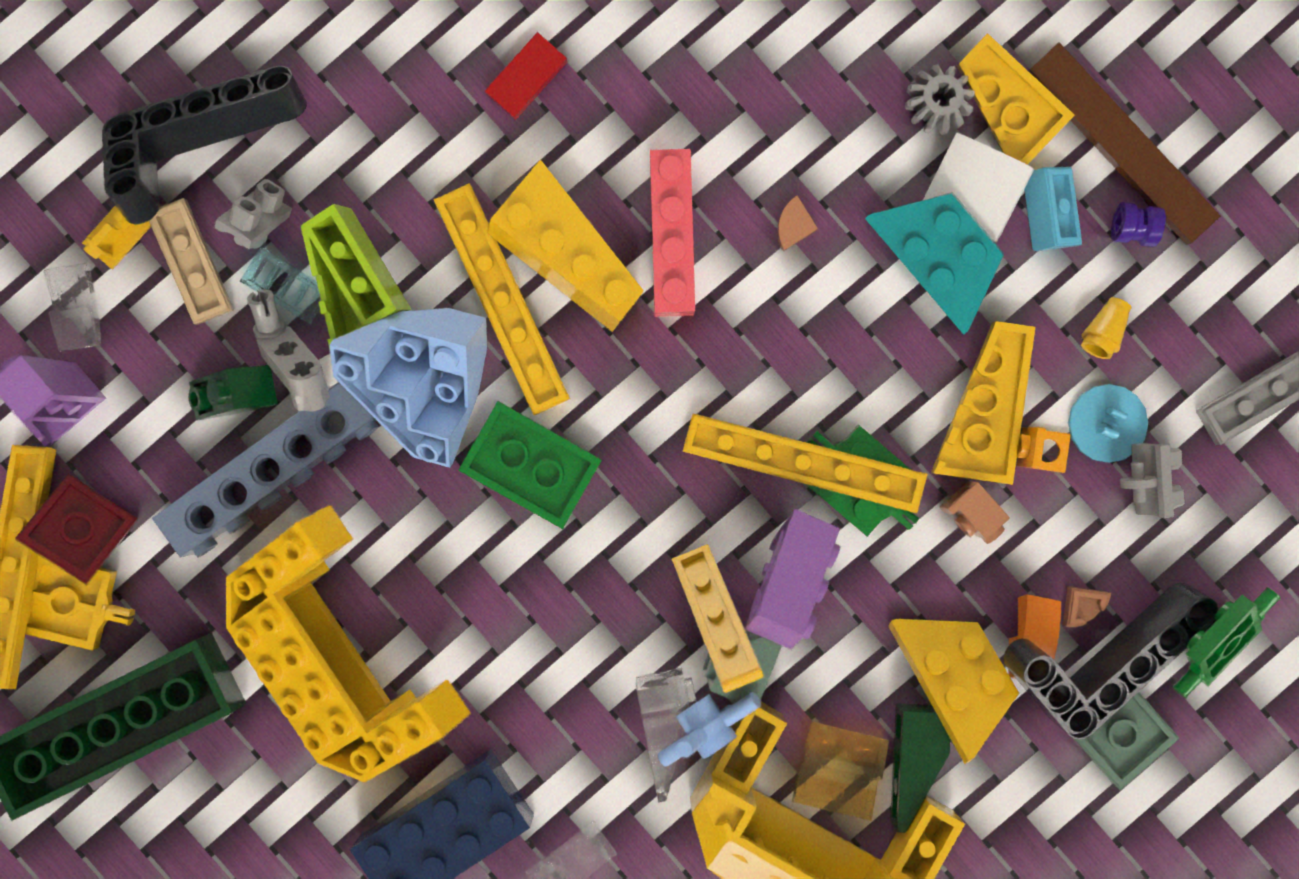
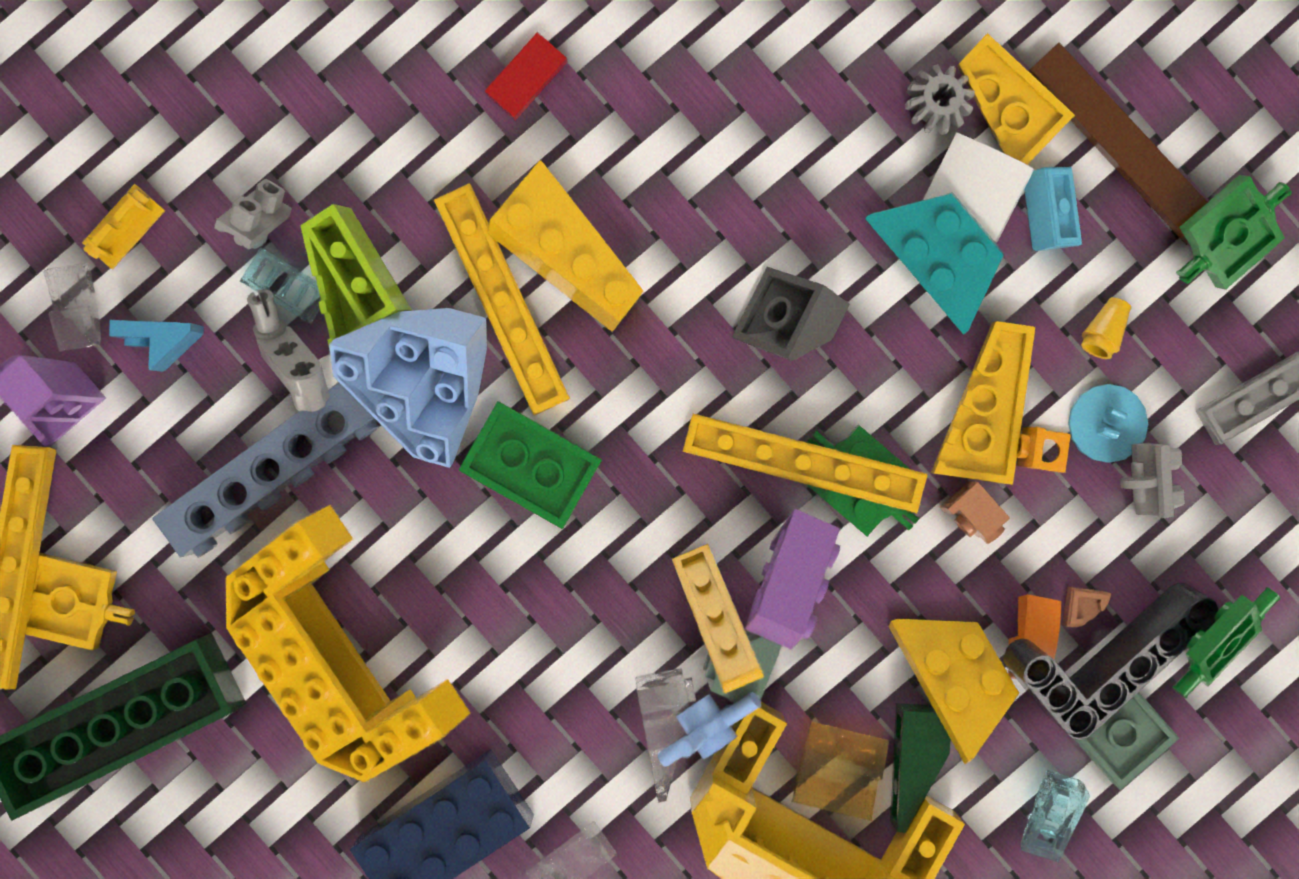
(76, 529): dark red tile -> none
(165, 339): none -> dark azure slope
(187, 122): black beam -> none
(190, 262): tan tile -> none
(232, 392): dark green slope -> none
(672, 232): coral arch -> none
(790, 315): none -> dark grey slope
(794, 224): nougat tile -> none
(1053, 792): none -> clear light blue slope
(1138, 224): dark purple wheel -> none
(1233, 232): none -> green plate

